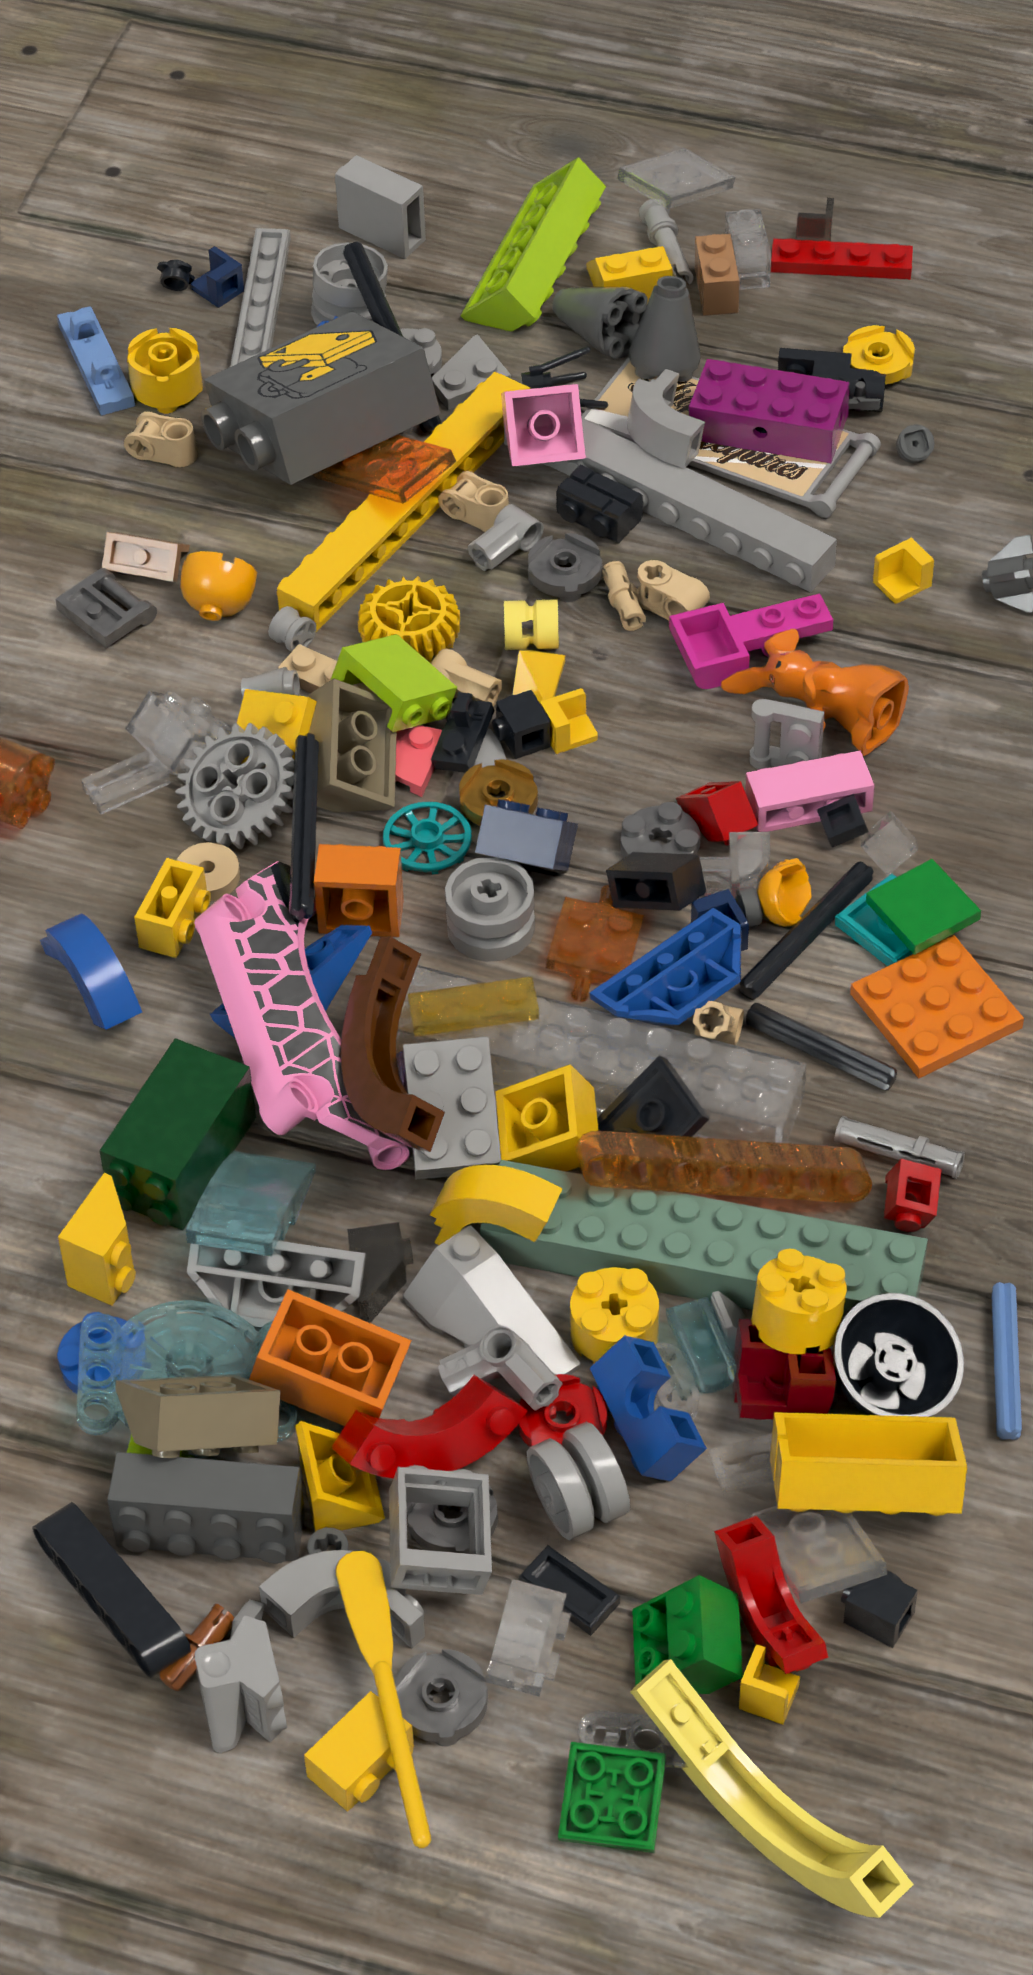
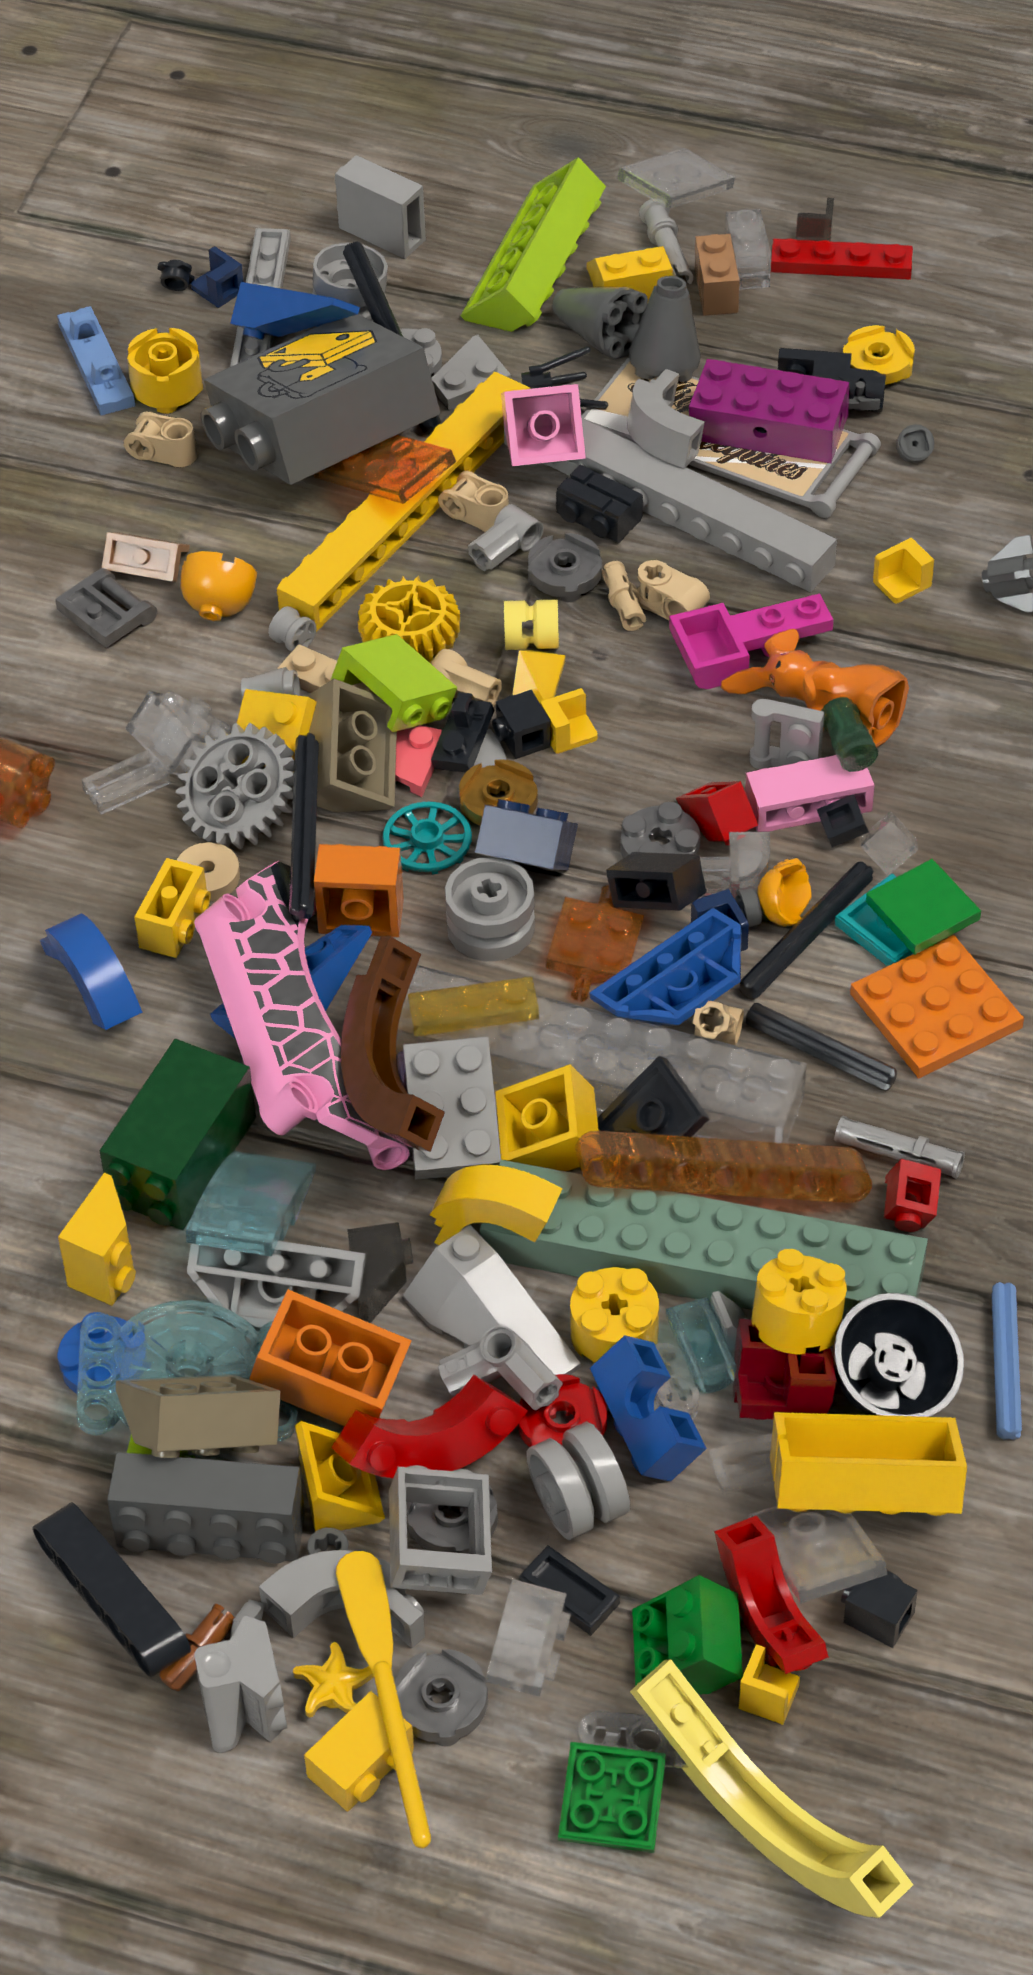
(284, 311): none -> blue wedge
(332, 1682): none -> yellow animal
(849, 735): none -> clear green piece

